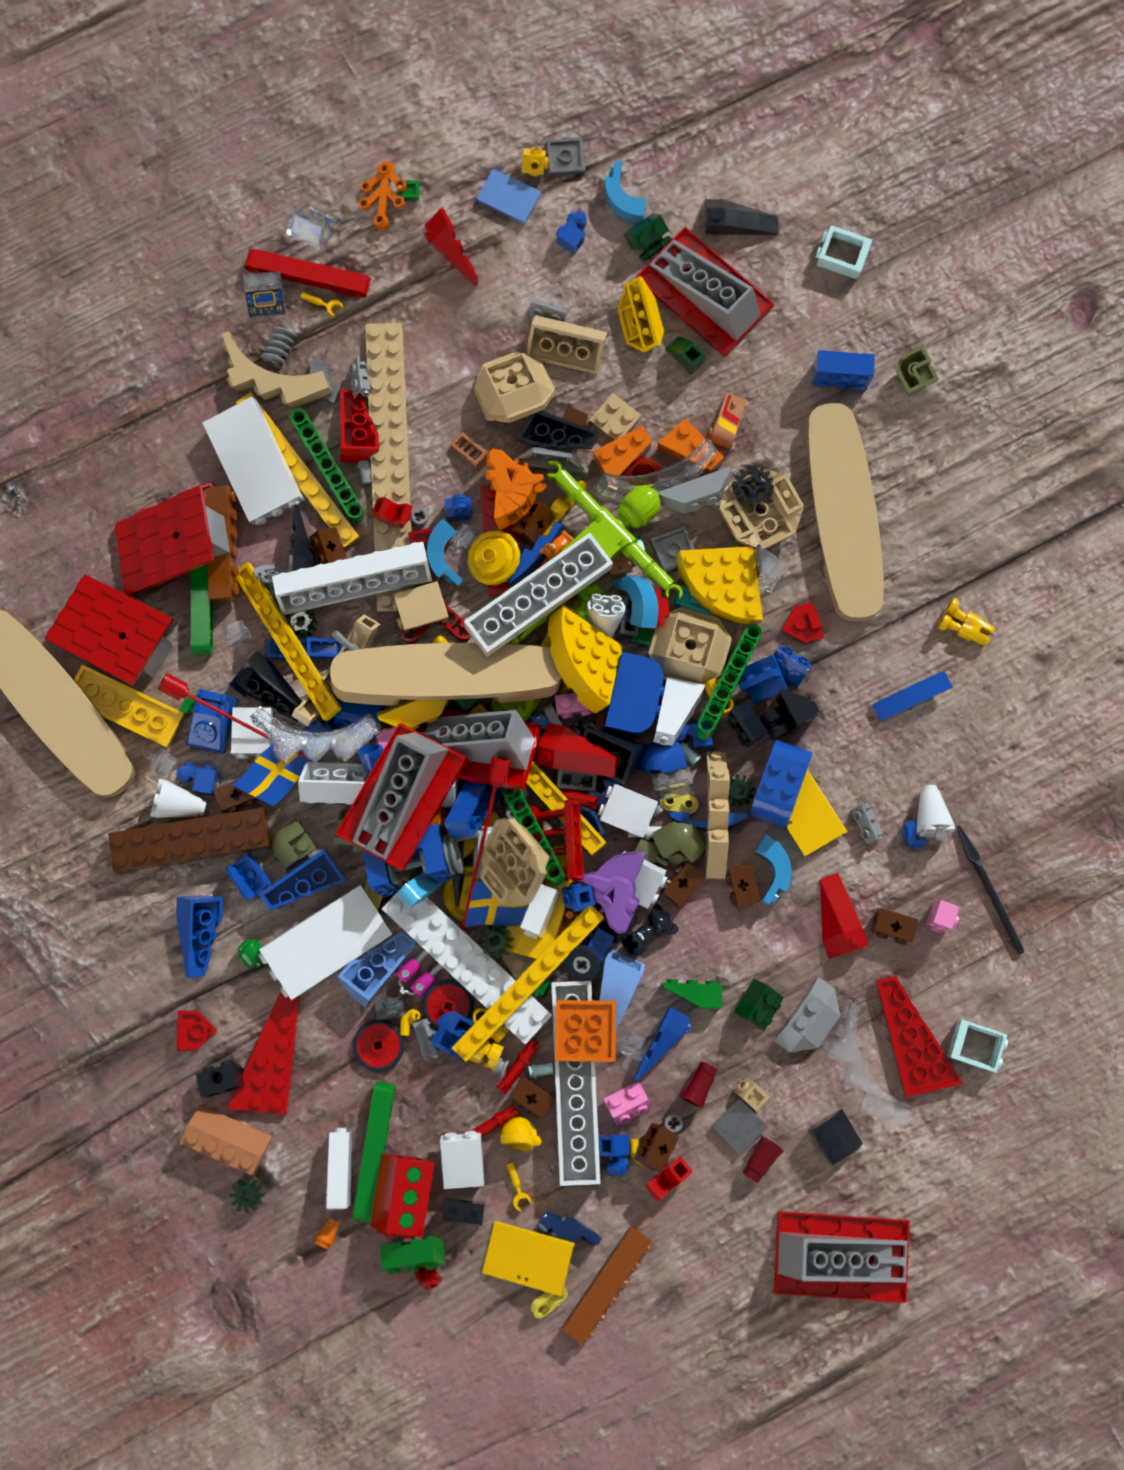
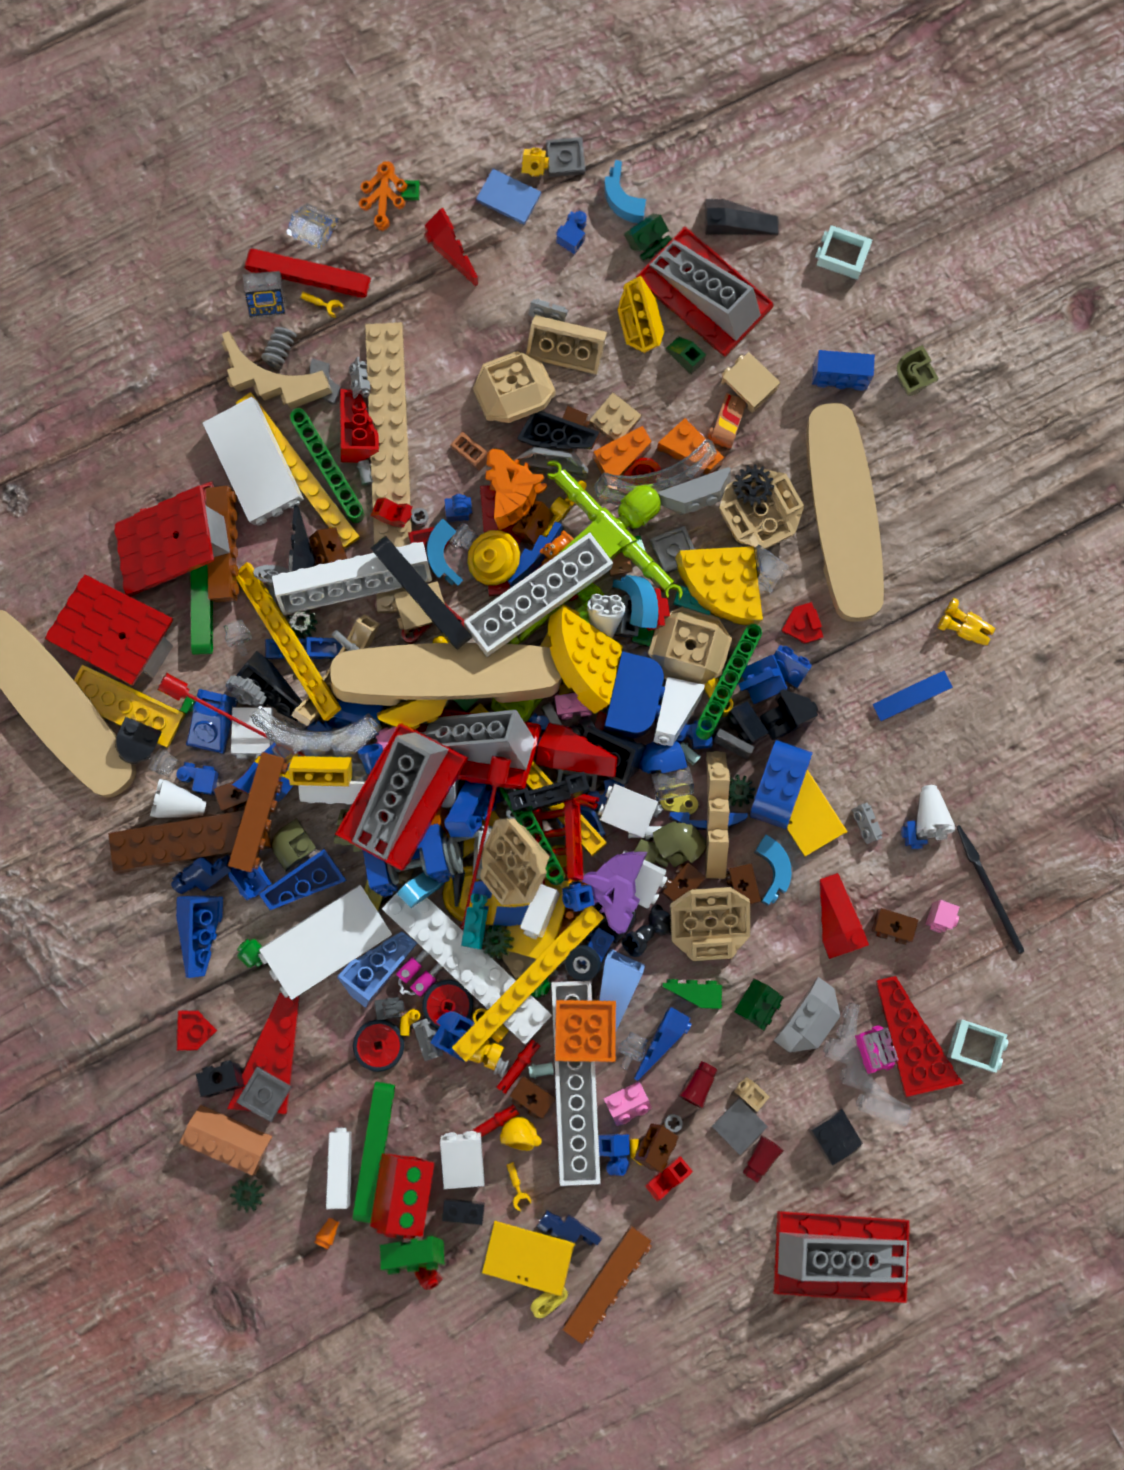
(136, 741): none -> black slope
(201, 874): none -> dark blue plate
(245, 691): none -> light grey gear
(257, 812): none -> dark orange brick
(264, 1094): none -> flat silver tile
(320, 771): none -> yellow brick
(421, 592): none -> black beam
(475, 923): none -> teal plate
(549, 795): none -> black slope
(711, 937): none -> tan piece
(733, 744): none -> flat silver tile
(750, 381): none -> tan panel
(874, 1049): none -> piece

